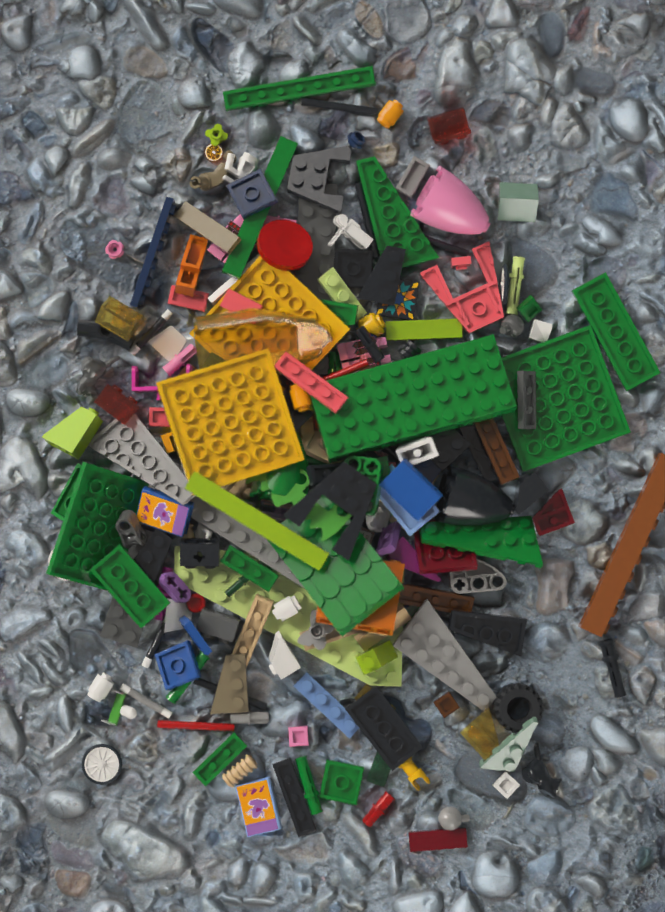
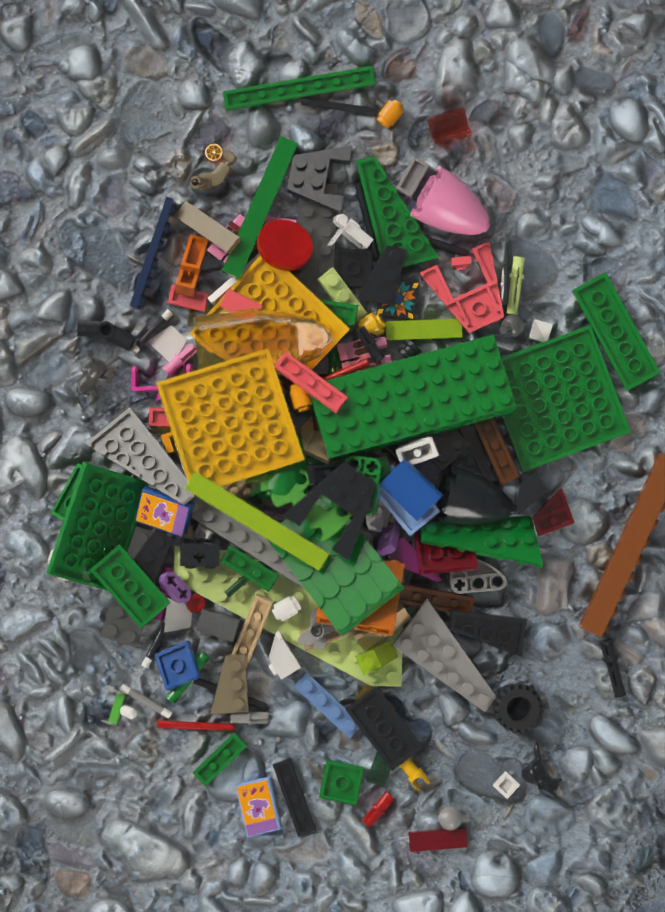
(74, 432): lime slope -> none
(100, 687): white brick -> none
(101, 764): white wheel -> none
(114, 254): bright pink plate -> none
(117, 404): clear red bracket -> none
(119, 318): clear yellow slope -> none
(130, 532): dark grey piece -> none
(195, 635): blue tile -> none
(215, 140): lime plate -> none
(239, 771): tan piece -> none
(246, 165): white piece -> none
(252, 194): dark blue tile -> none
(298, 736): bright pink tile -> none
(311, 793): green pin -> none
(356, 140): dark blue plate -> none
(446, 704): reddish brown tile -> none
(482, 734): clear yellow wing -> none
(509, 753): wing -> none
(517, 202): sand green slope -> none
(526, 399): dark grey plate -> none
(529, 308): green tile -> none

